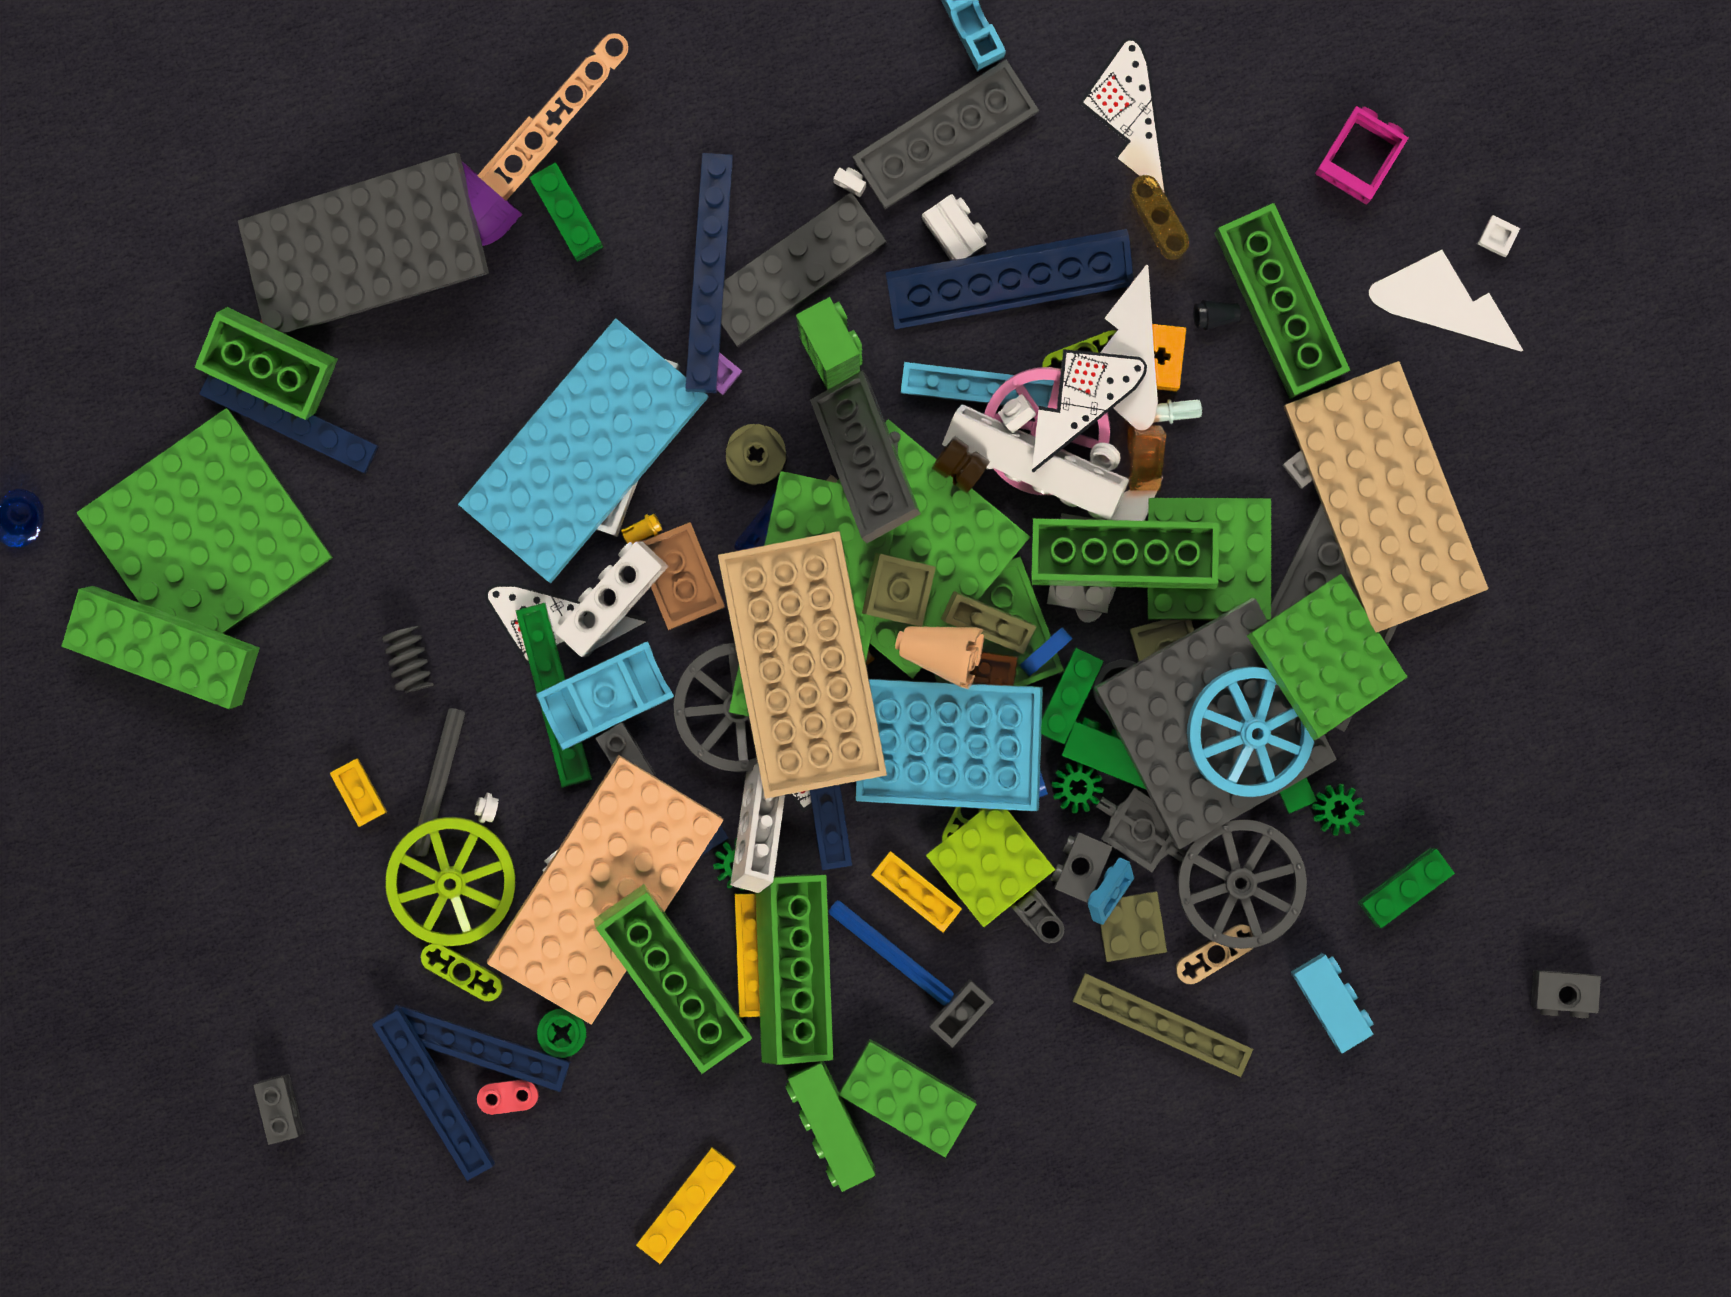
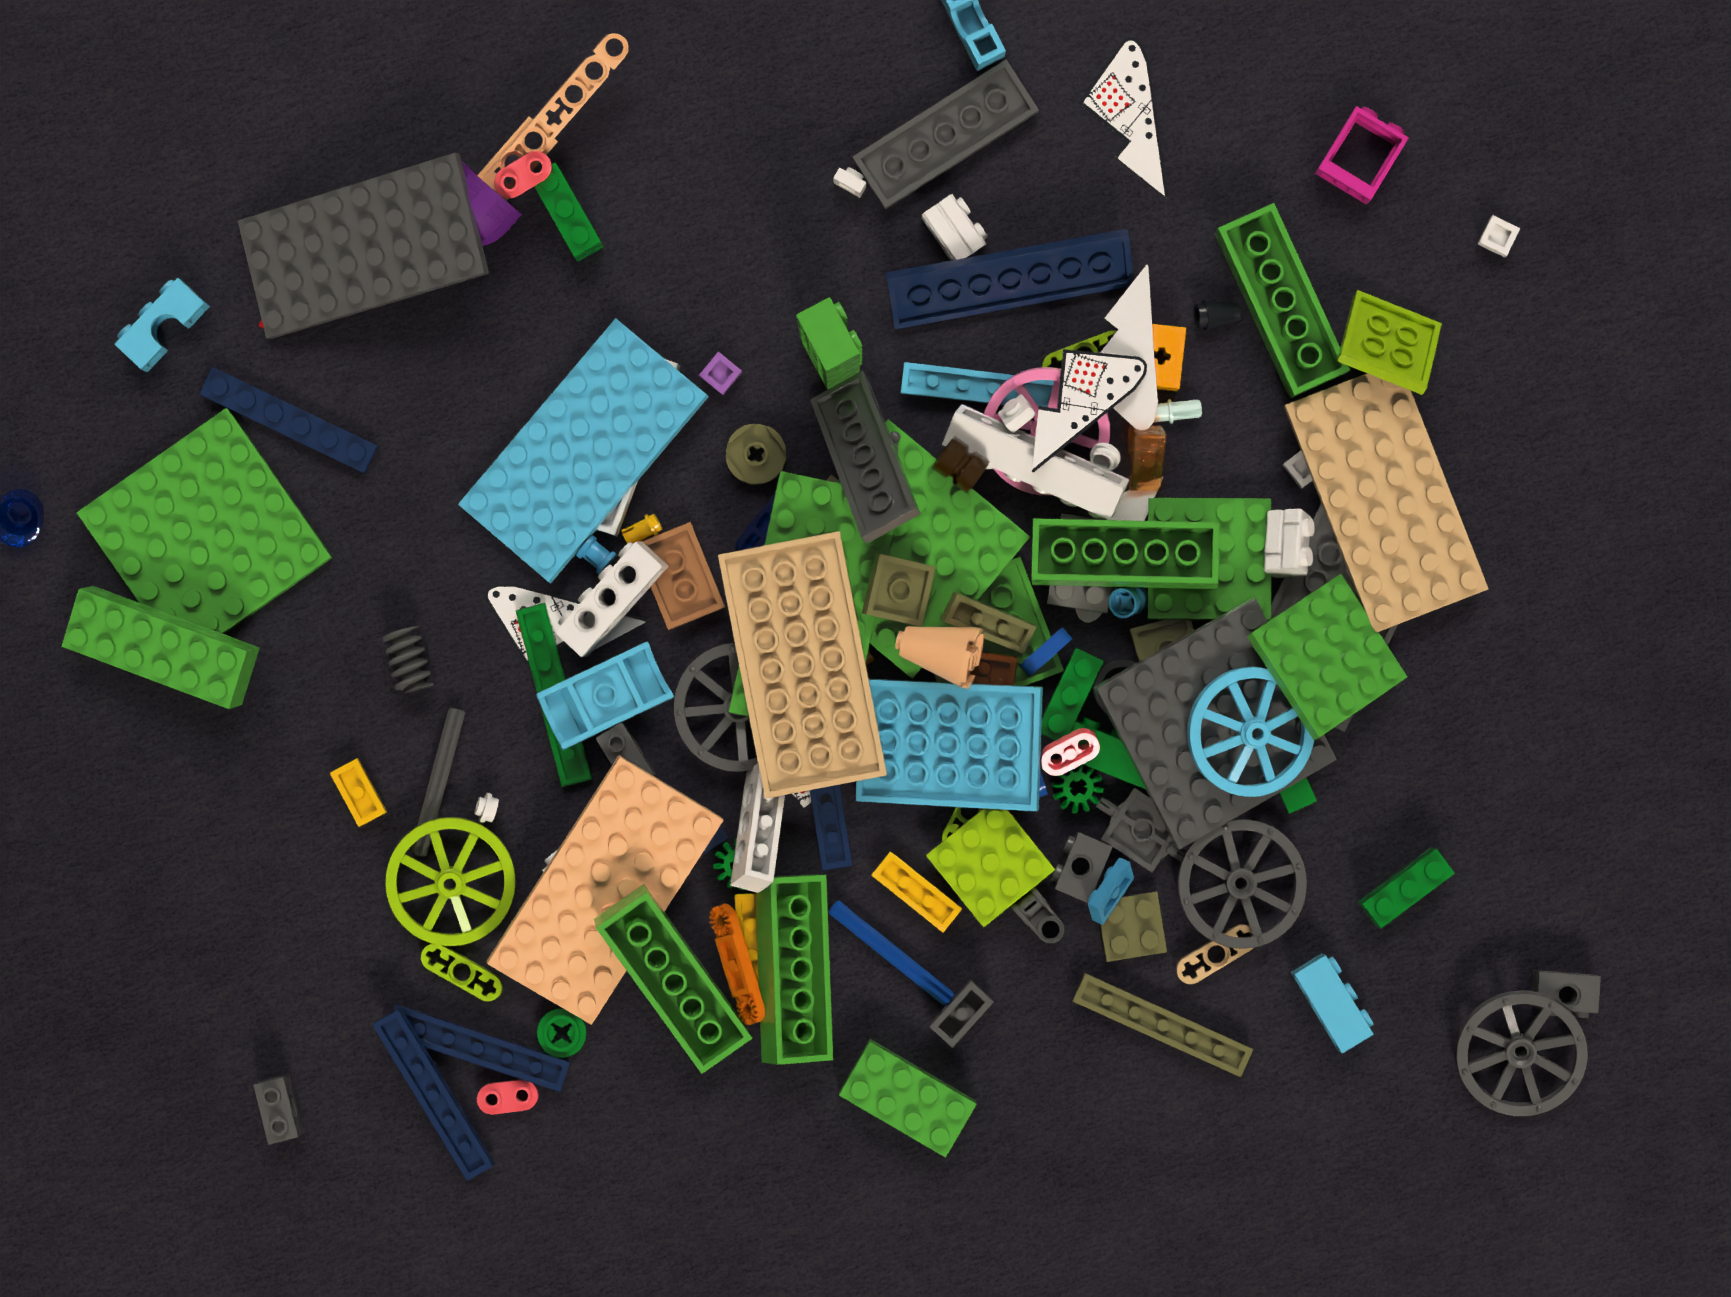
(140, 340): none -> medium azure arch
(266, 363): bright green brick -> none
(522, 174): none -> coral plate
(596, 554): none -> dark azure bush
(686, 1205): yellow plate -> none
(709, 273): dark blue plate -> none
(737, 964): none -> orange plate
(797, 268): dark grey plate -> none
(831, 1124): bright green brick -> none
(1071, 752): none -> plate
(1122, 601): none -> dark azure wheel
(1159, 202): clear yellow beam -> none
(1288, 543): none -> white brick
(1328, 805): green gear -> none
(1389, 342): none -> lime plate
(1435, 295): white sticker -> none
(1524, 1058): none -> dark grey wheel

